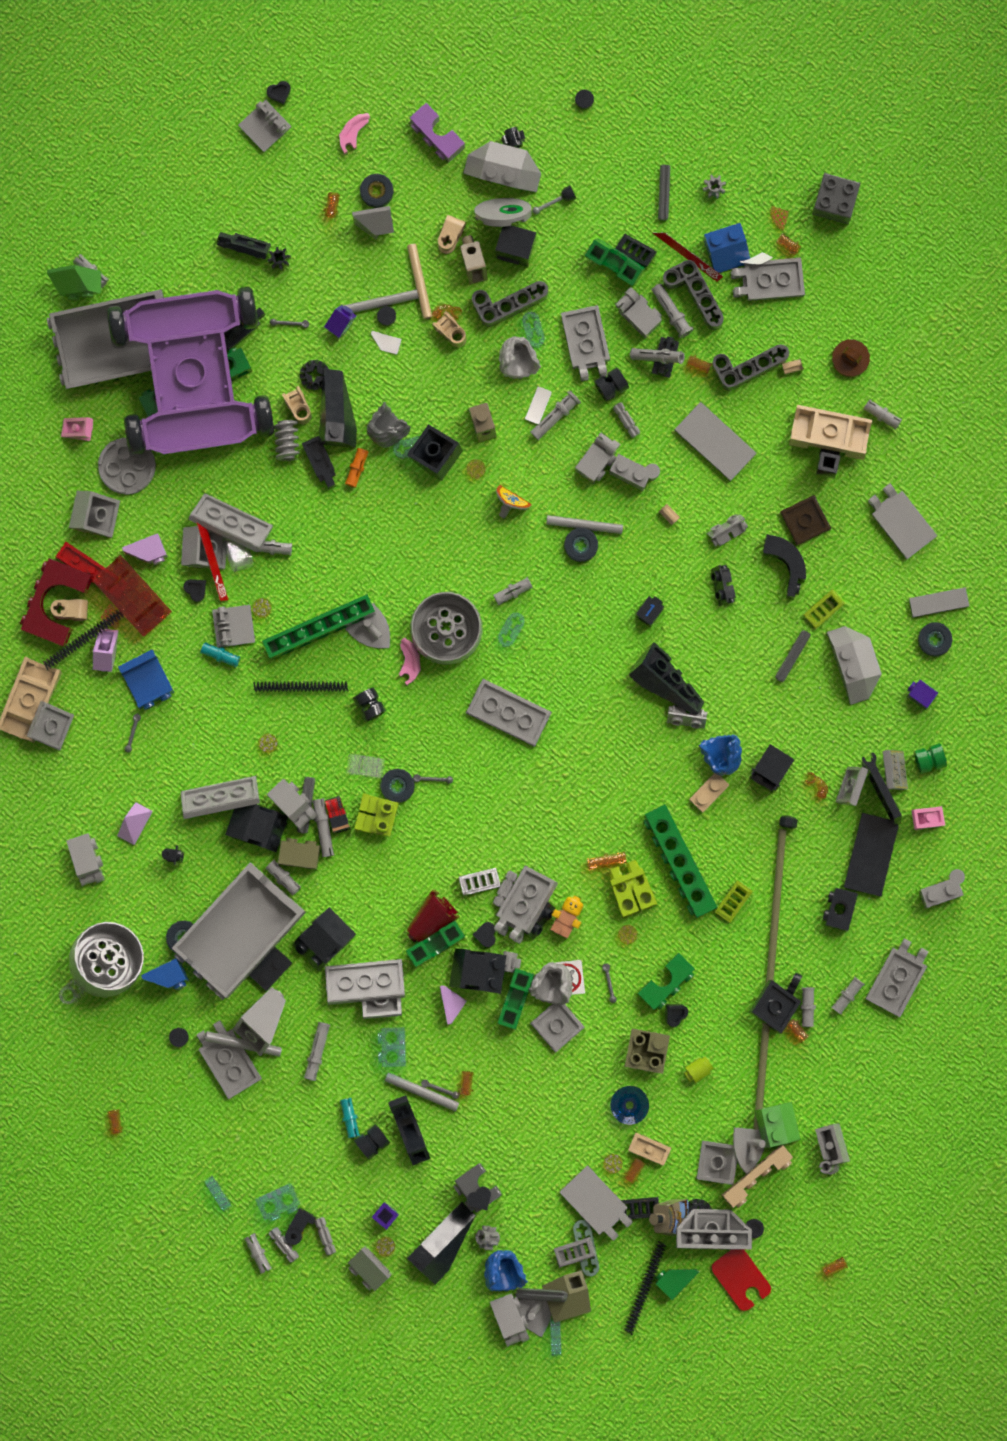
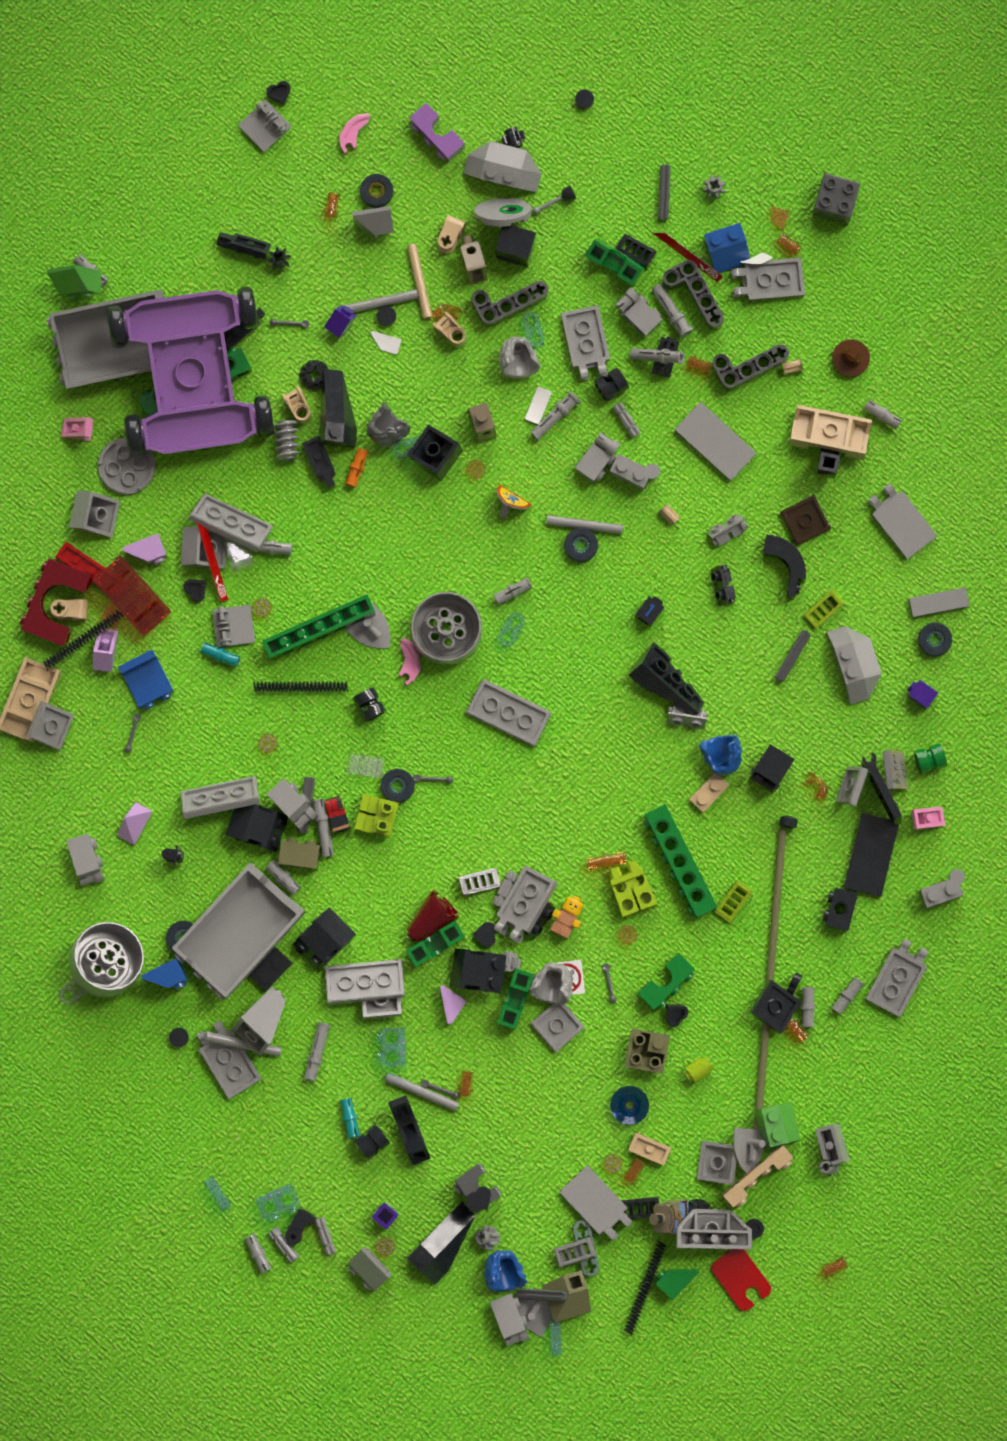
(115, 1121): clear orange pin -> none

